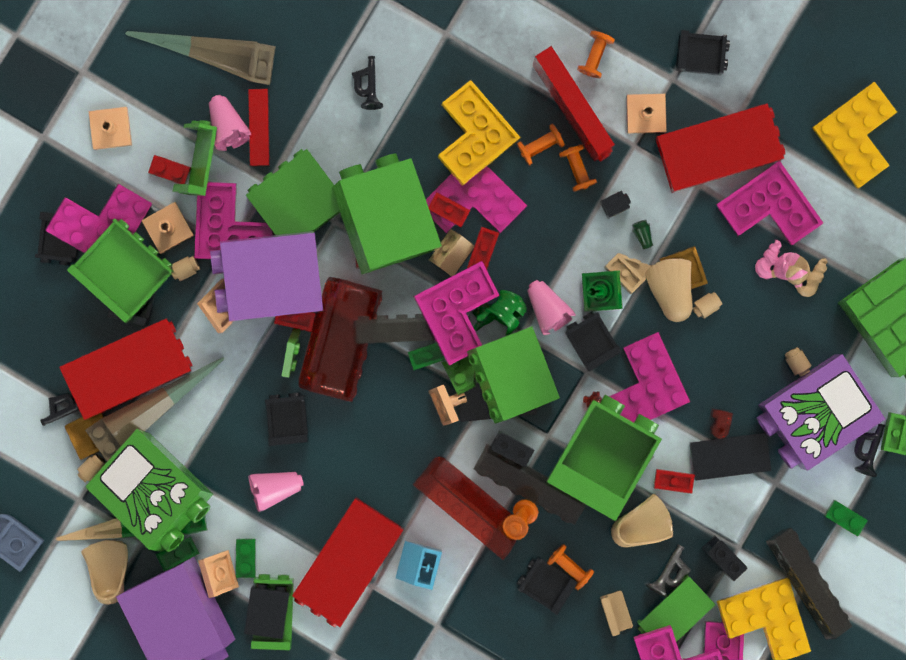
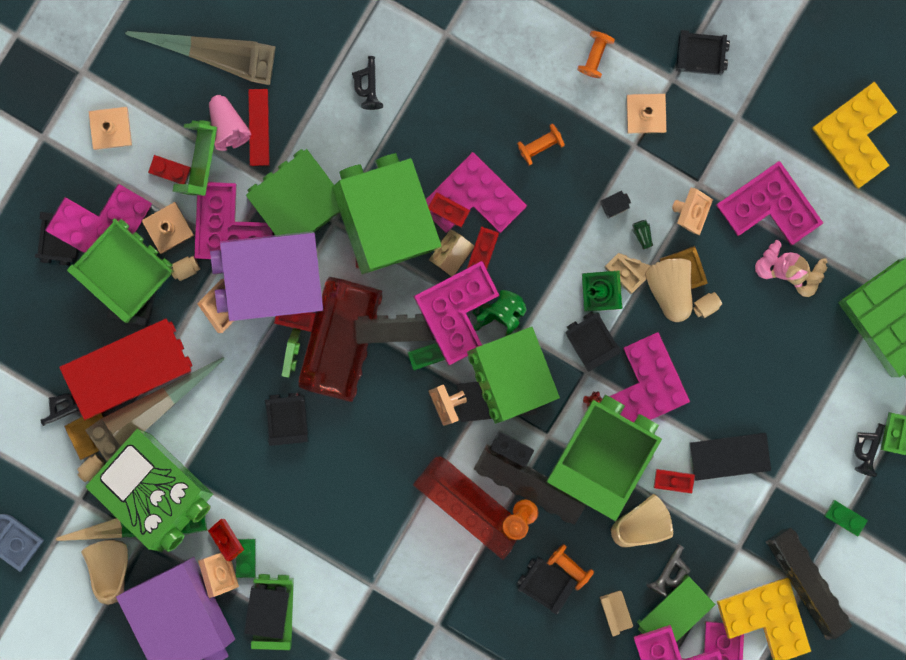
(183, 552): green plate -> none
(225, 540): none -> red plate
(273, 488): bright pink cone -> none
(347, 563): red brick -> none
(418, 565): medium azure slope -> none
(461, 375): bright green wing -> none
(485, 134): yellow plate -> none
(548, 307): bright pink cone -> none
(573, 104): red brick -> none
(578, 168): orange hose -> none
(693, 210): none -> light nougat tile
(720, 147): red brick -> none
(722, 423): clear red leg -> none
(724, 558): black panel -> none
(797, 361): tan brick -> none
(819, 413): brick -> none

